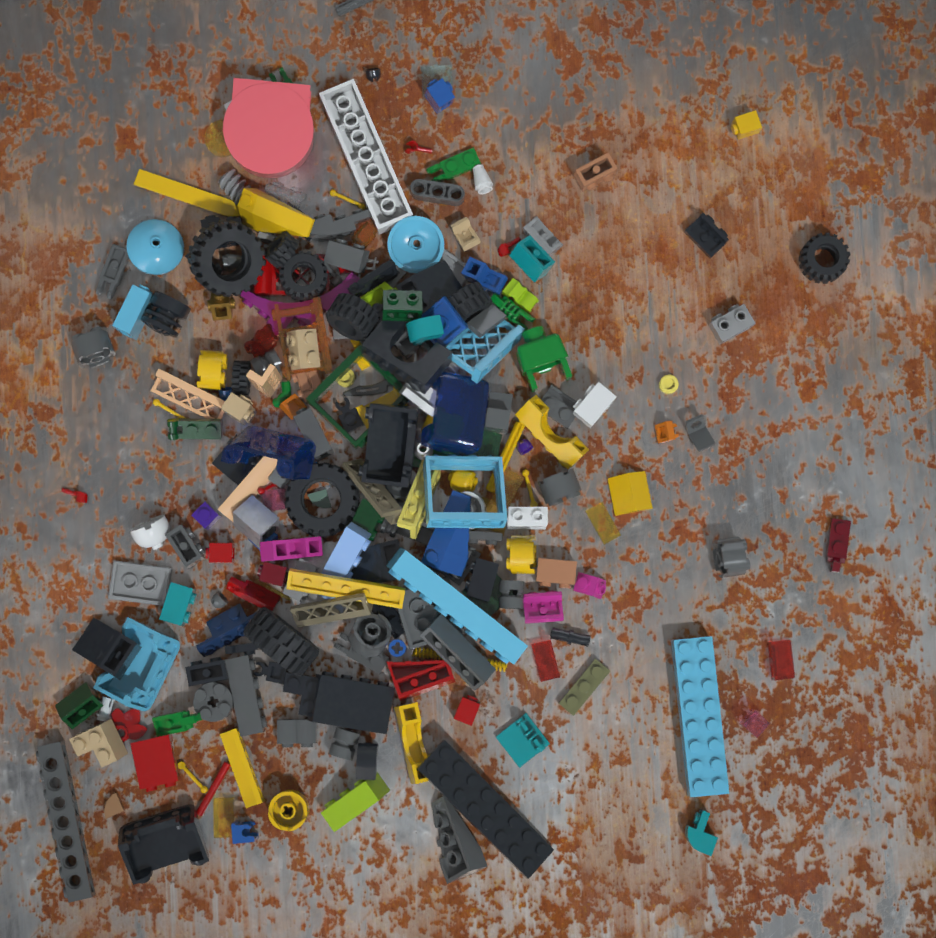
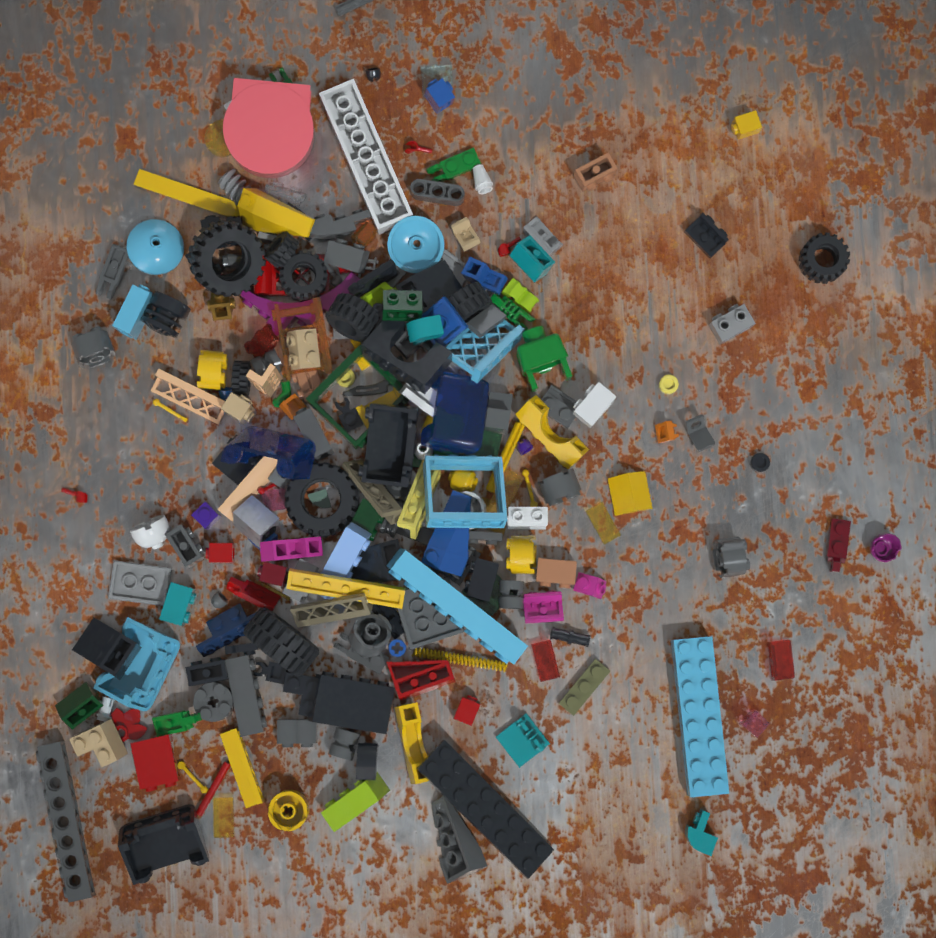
(113, 806): medium nougat tile -> none
(194, 428): dark green plate -> none
(241, 831): blue hinge -> none
(333, 193): yellow hinge -> none
(457, 652): dark grey brick -> none
(760, 462): none -> black tile
(885, 547): none -> magenta hair

